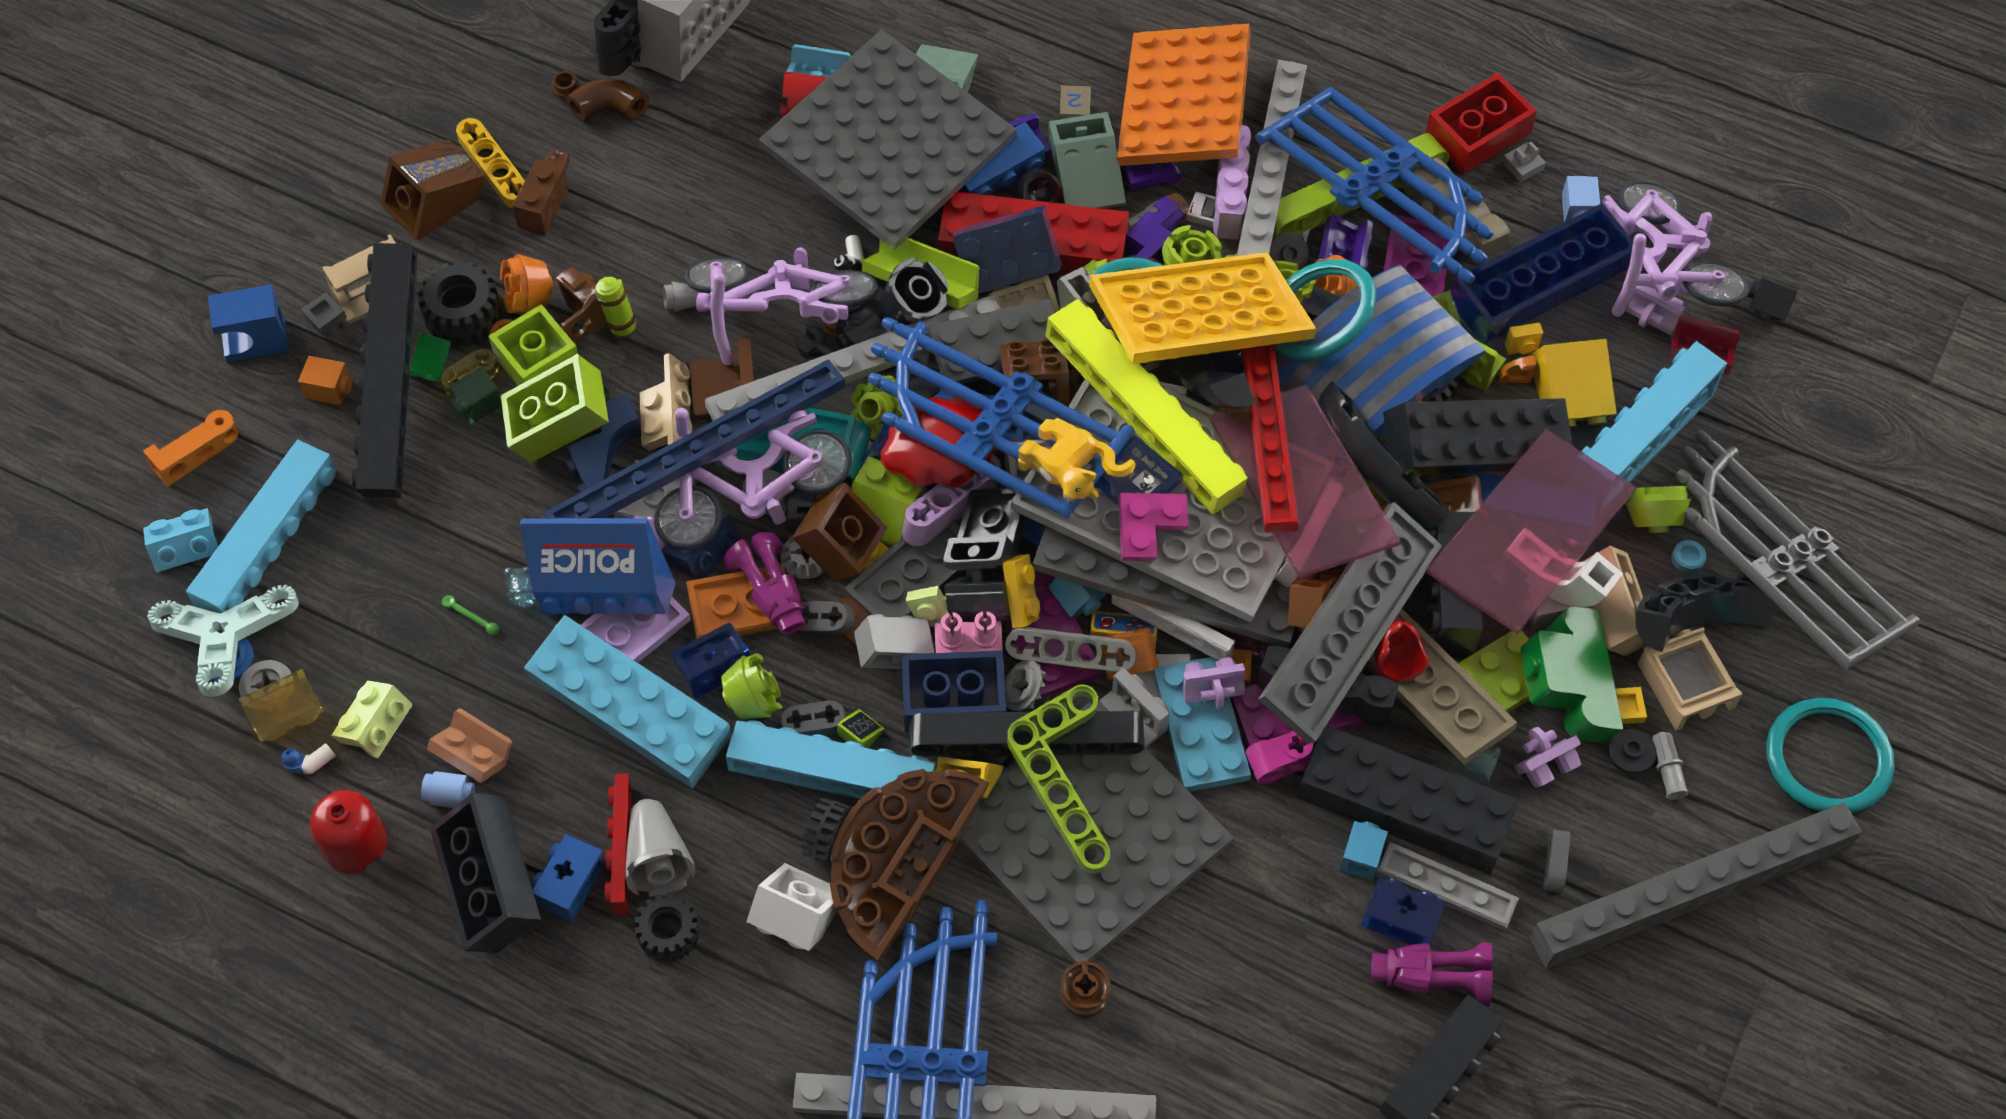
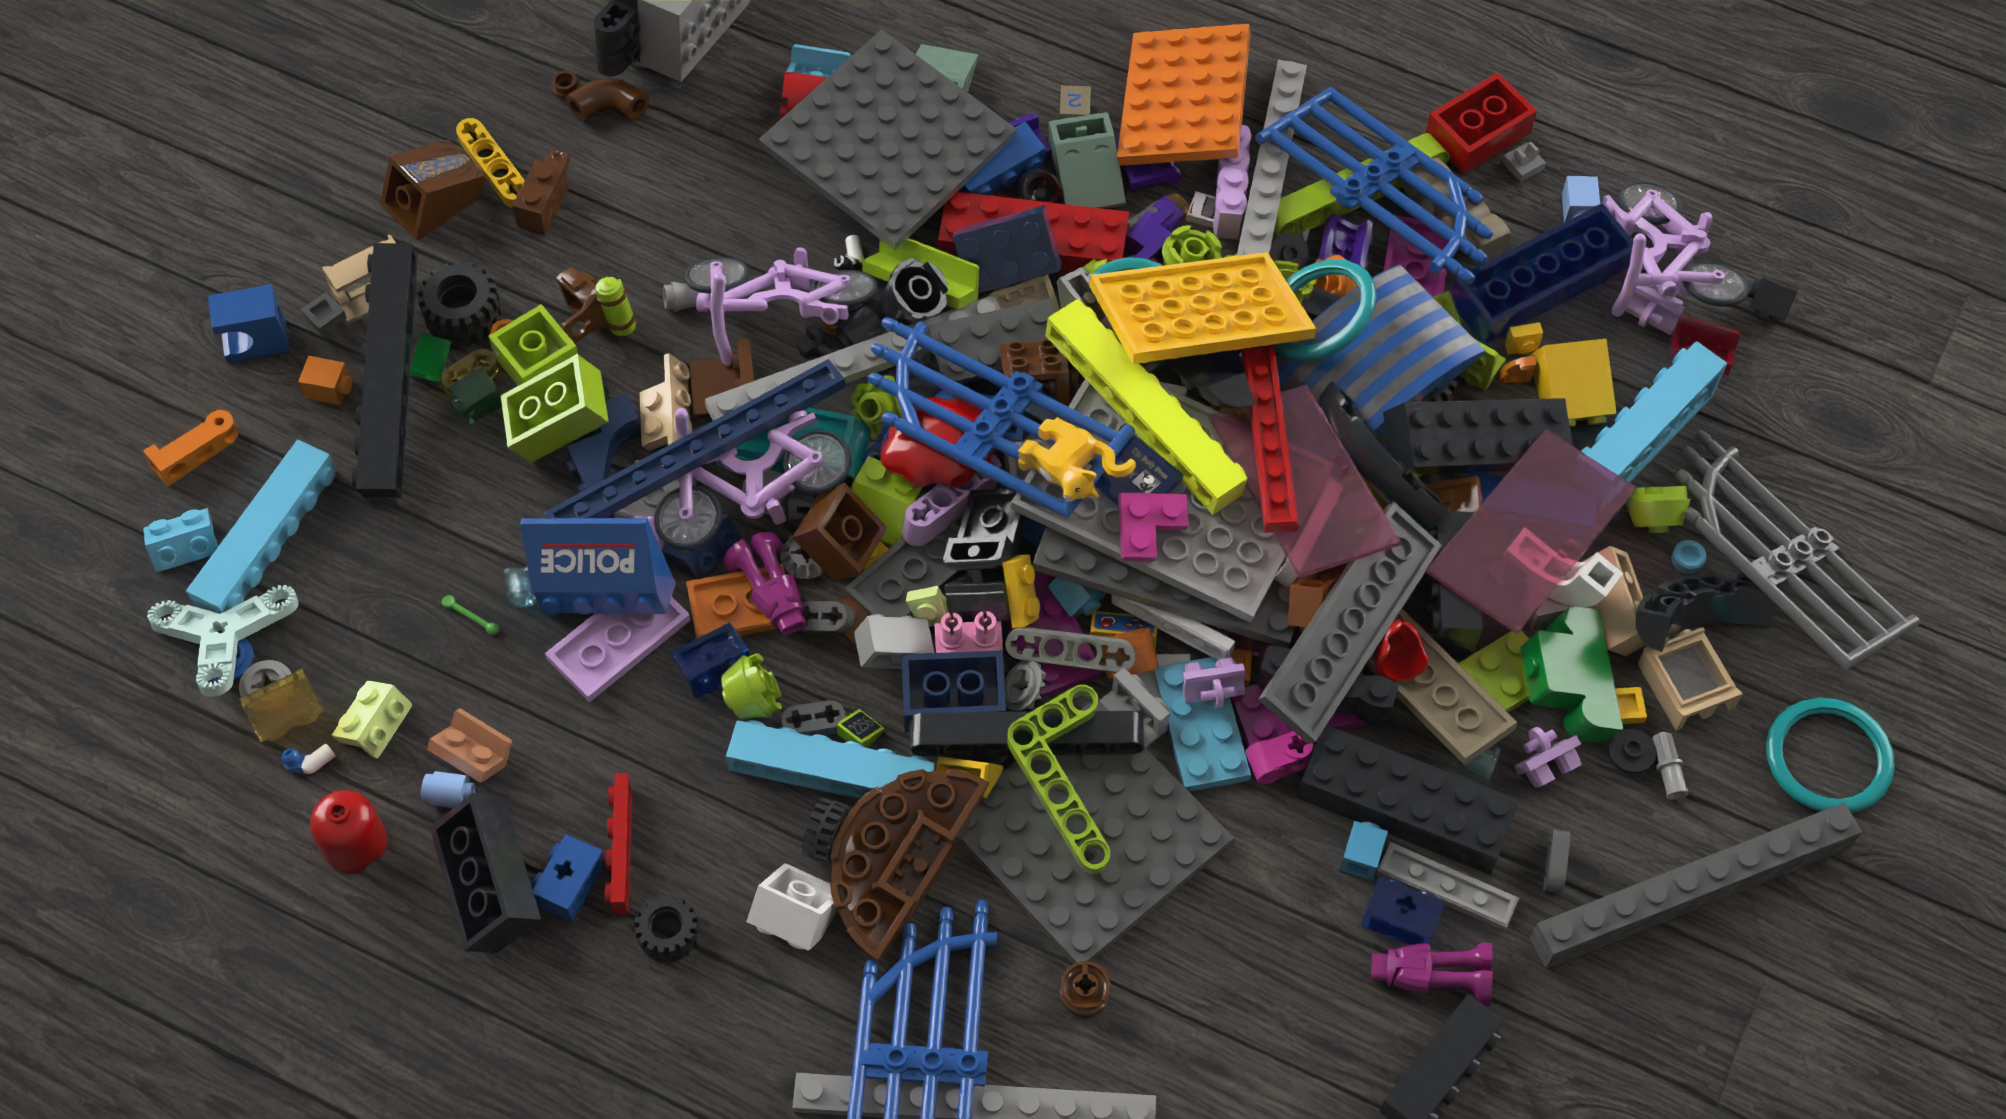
(525, 284): orange cone -> none
(628, 701): medium azure brick -> none
(655, 852): light grey cone -> none

